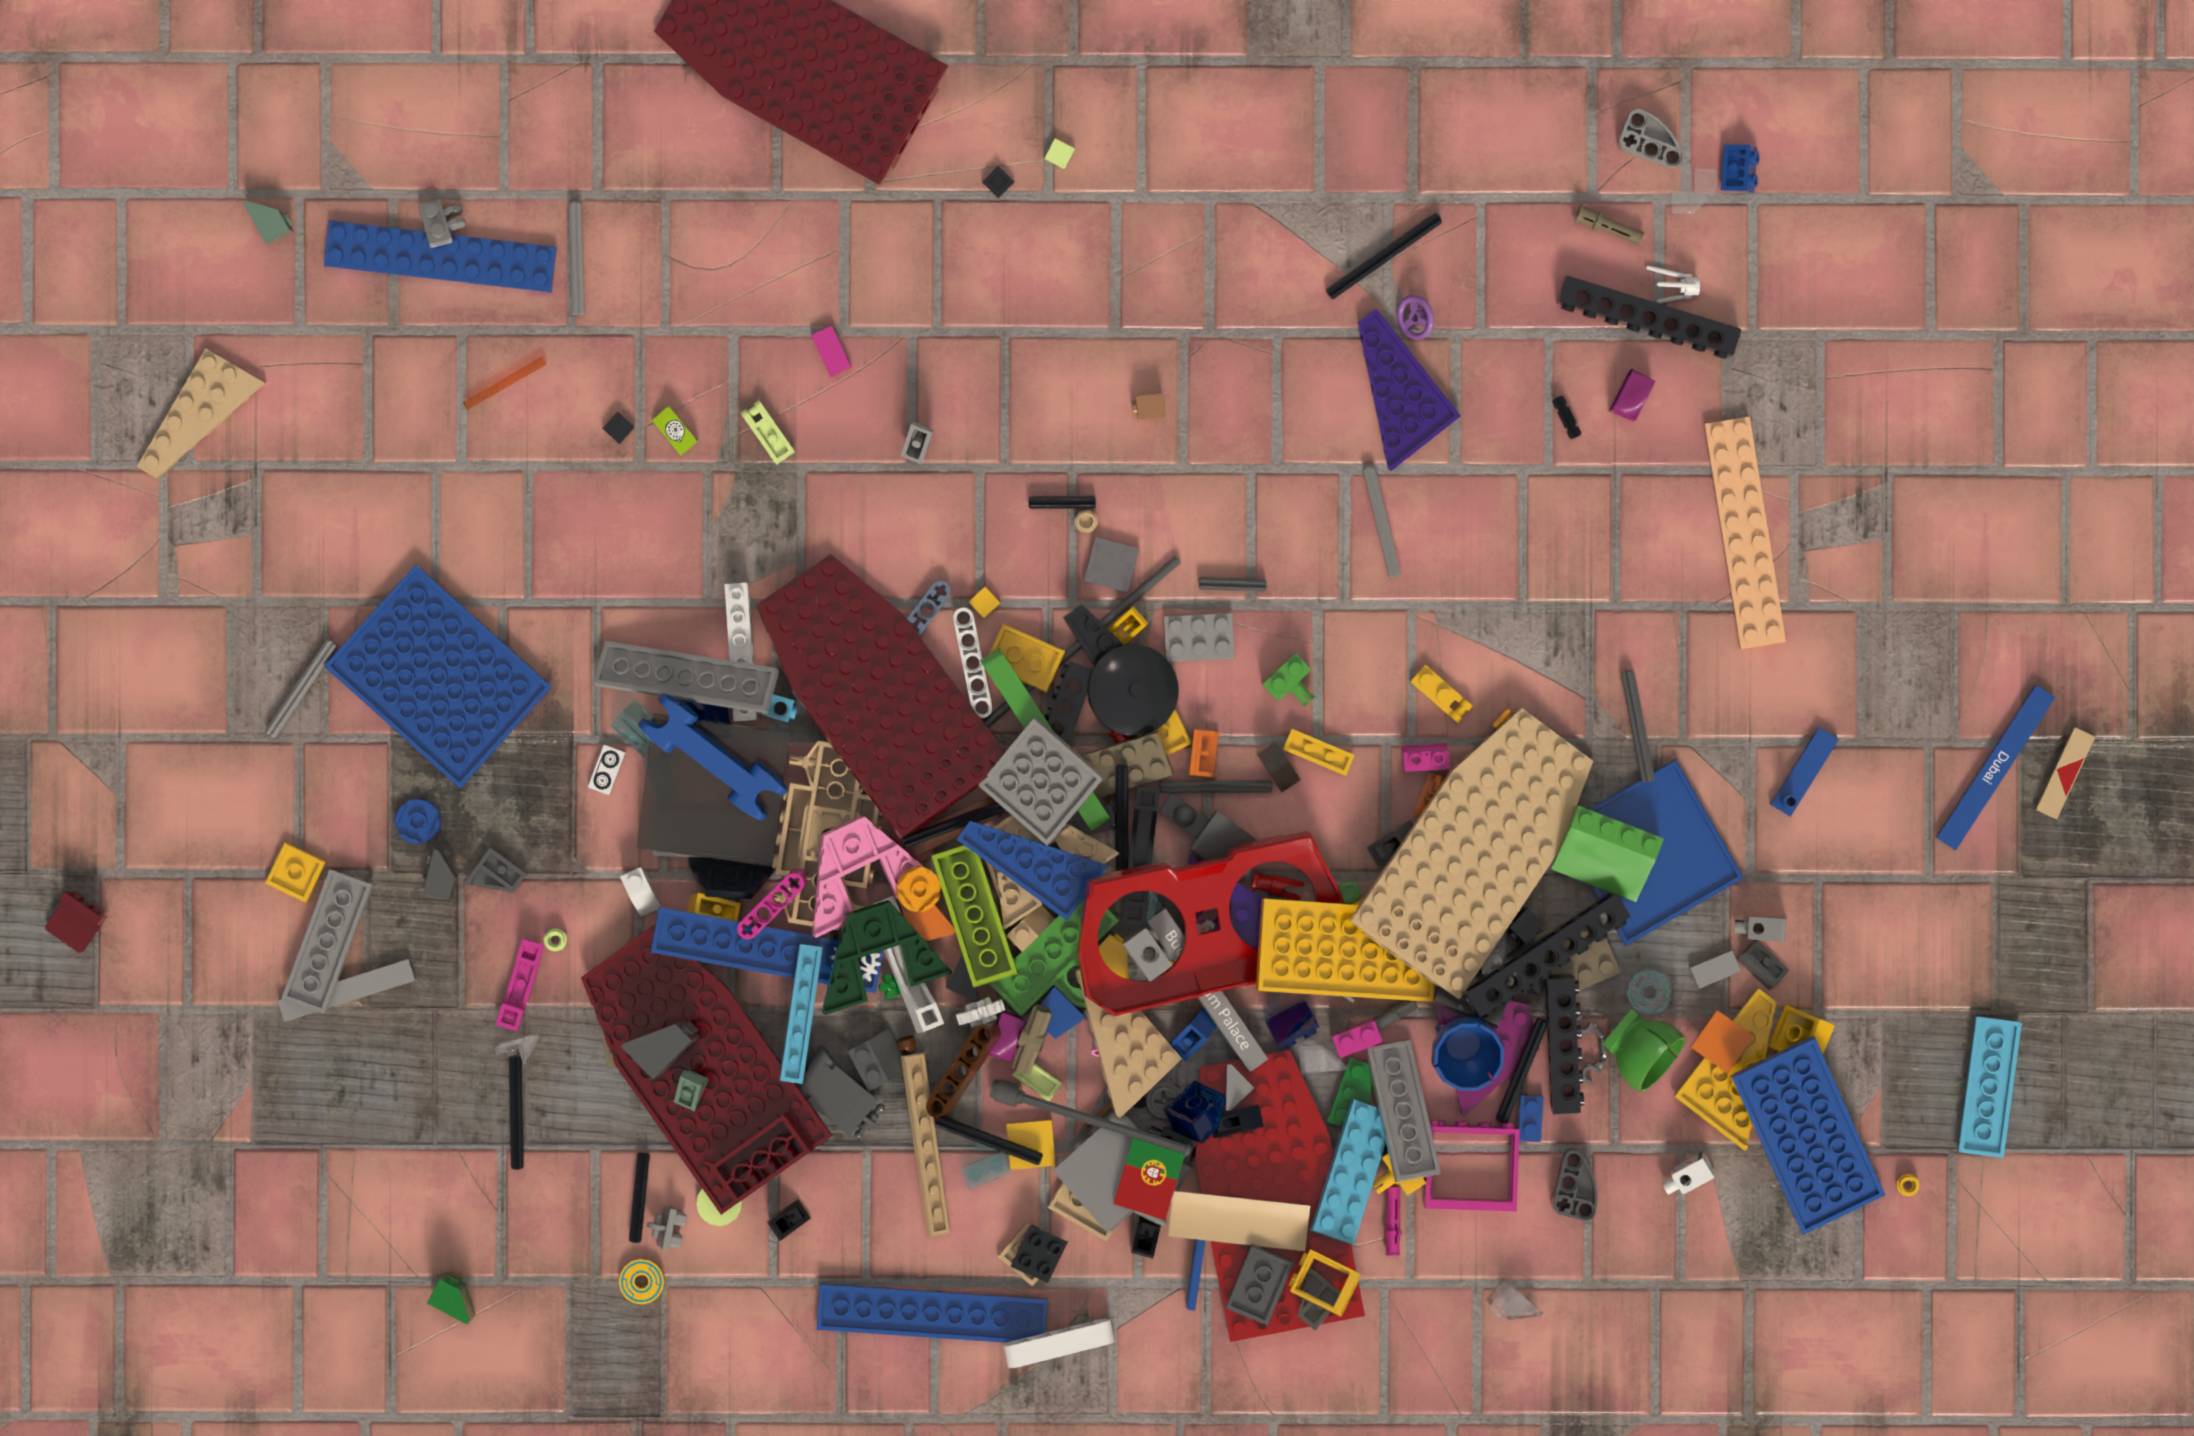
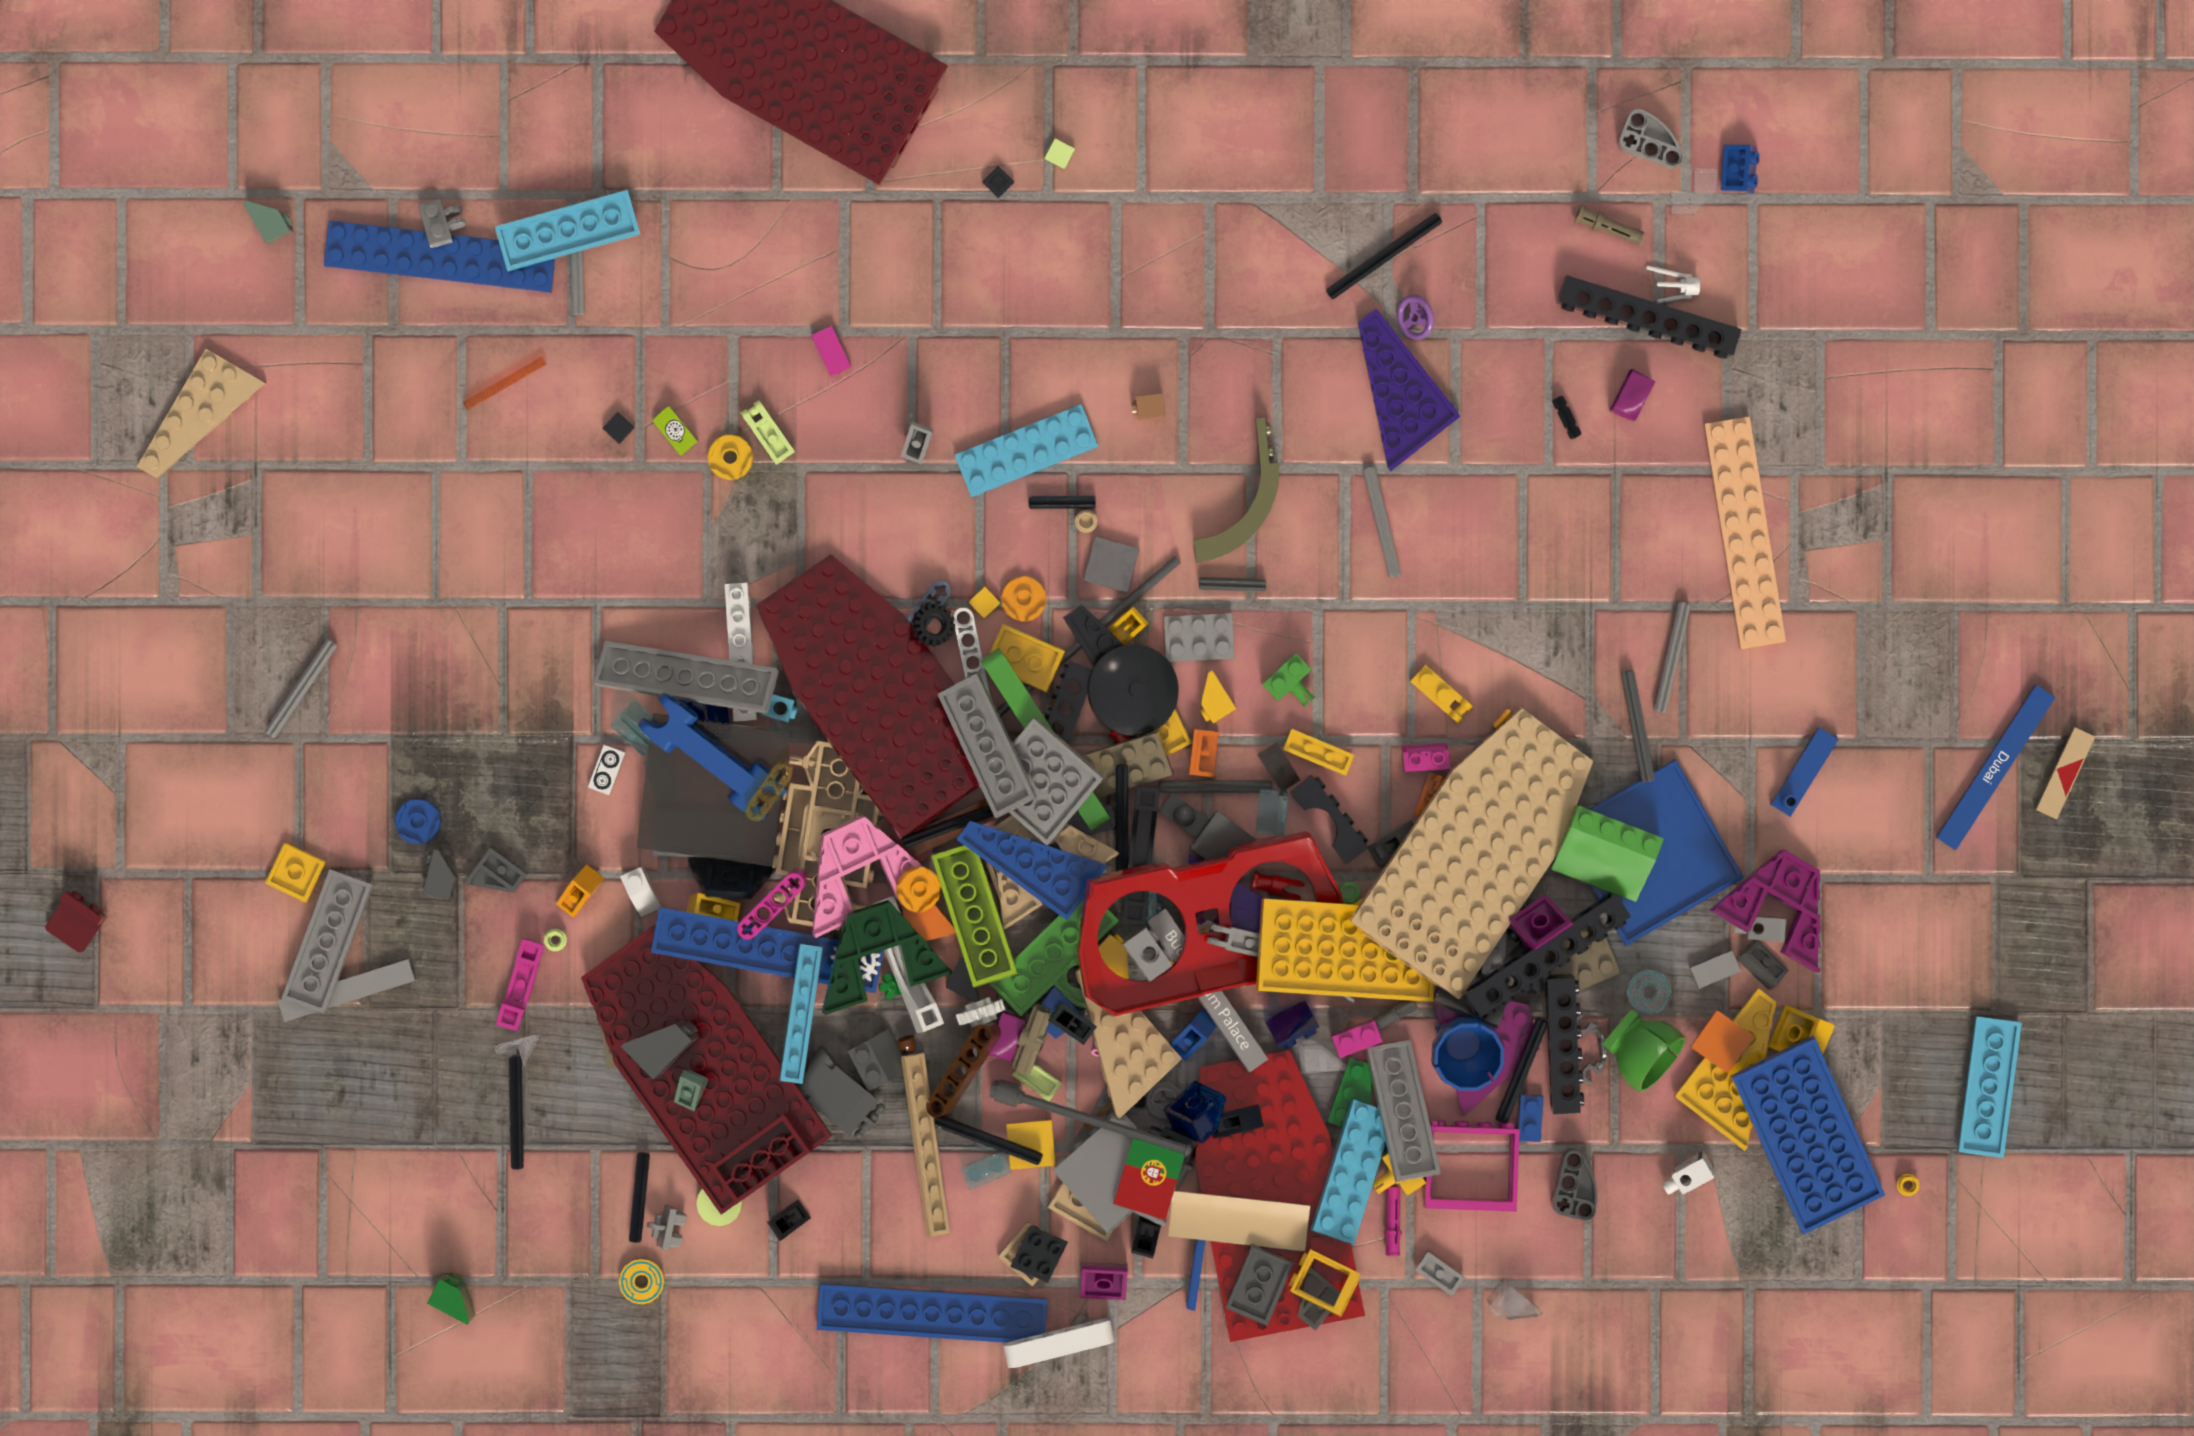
(438, 676): blue plate -> none
(567, 230): none -> medium azure plate
(580, 890): none -> light orange slope
(740, 466): none -> yellow tile
(771, 800): none -> clear yellow beam
(946, 625): none -> black tyre
(987, 745): none -> light grey plate
(1023, 598): none -> light orange tile
(1026, 450): none -> medium azure plate
(1030, 927): tan slope -> none
(1072, 1023): none -> black slope
(1103, 1280): none -> magenta slope
(1215, 700): none -> yellow slope
(1229, 540): none -> olive arch
(1236, 940): none -> light grey hinge
(1236, 1087): light grey slope -> none
(1272, 811): none -> clear light blue panel
(1347, 842): none -> black arch
(1439, 1273): none -> light grey plate
(1539, 922): none -> magenta slope
(1672, 657): none -> light grey axle
(1790, 882): none -> magenta wing

